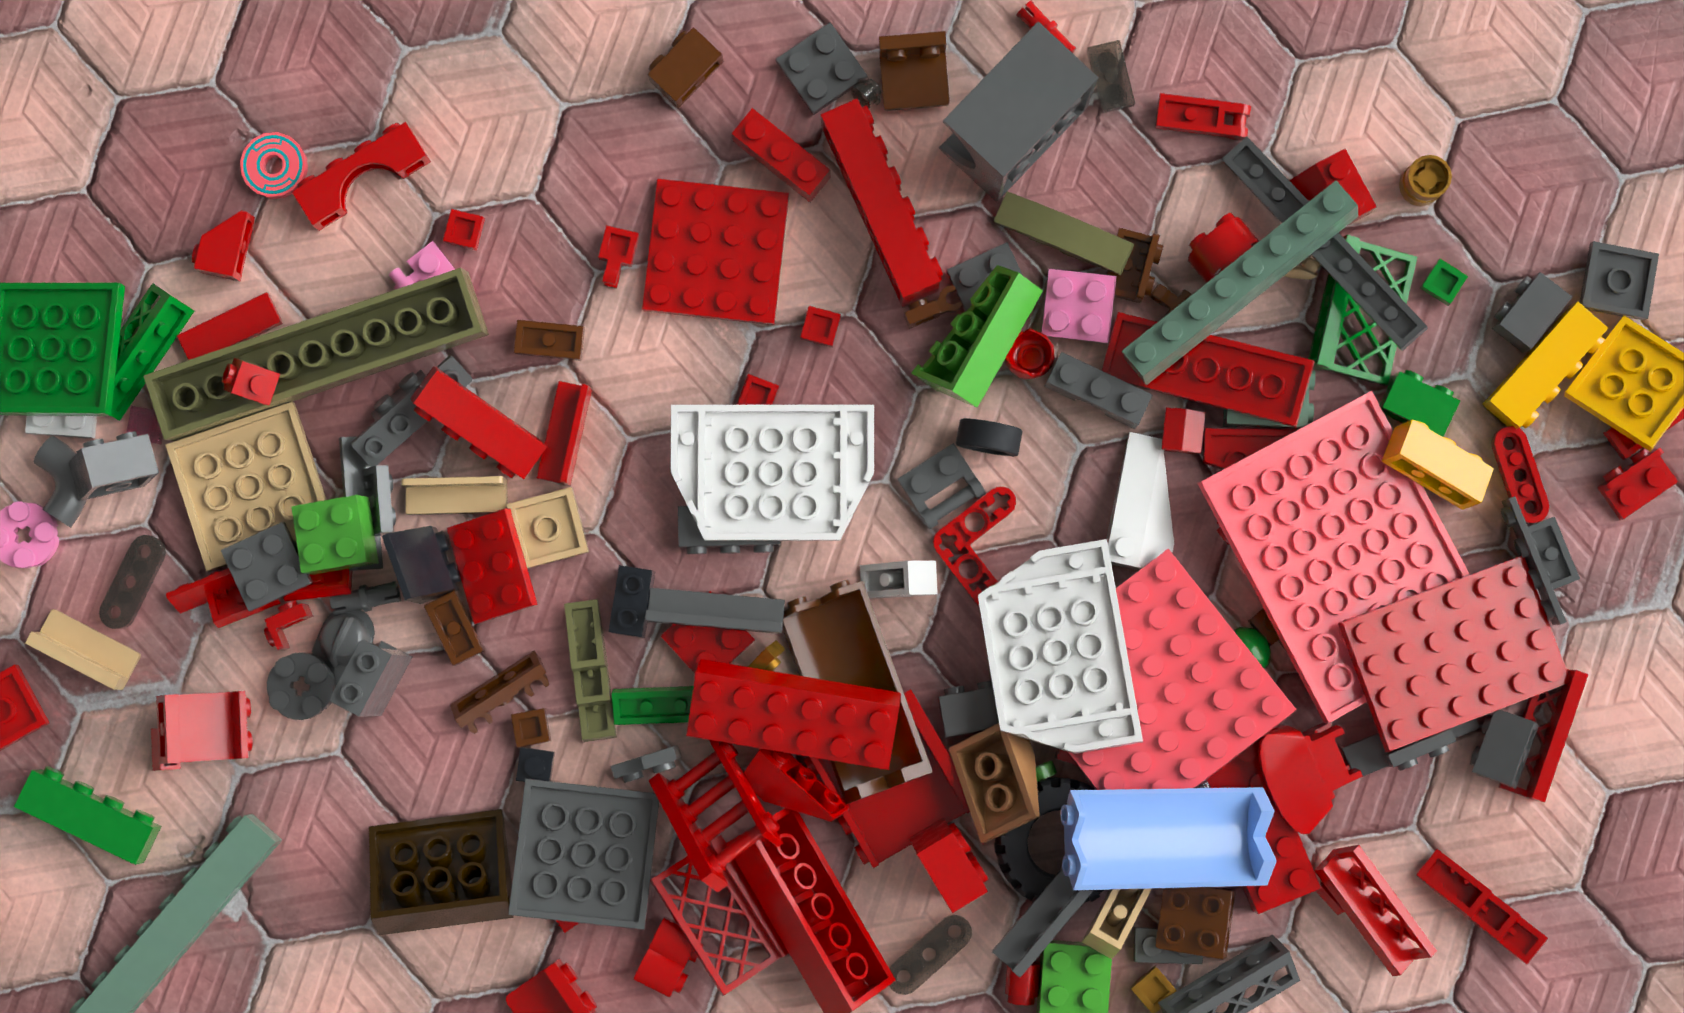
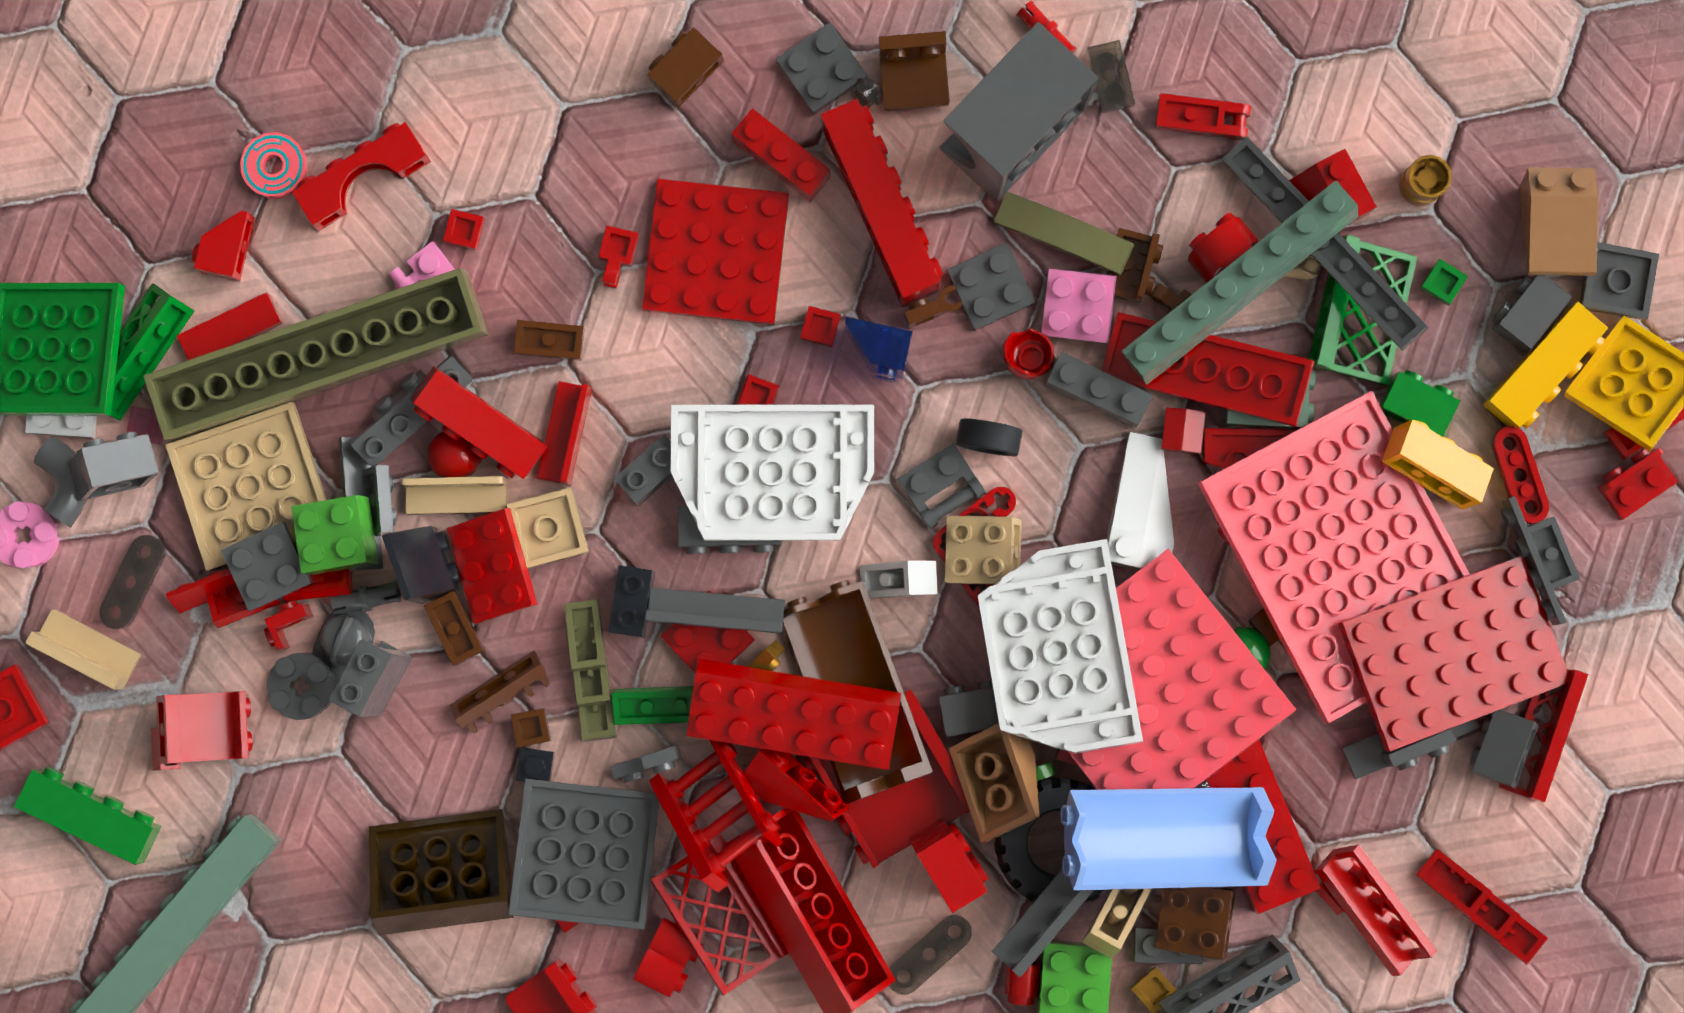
(250, 381): bracket -> none
(452, 457): none -> red hair
(647, 471): none -> dark grey brick
(880, 347): none -> clear blue slope
(980, 337): bright green wedge -> none
(981, 548): none -> tan bracket
(1304, 772): red piece -> none
(1560, 220): none -> medium nougat slope

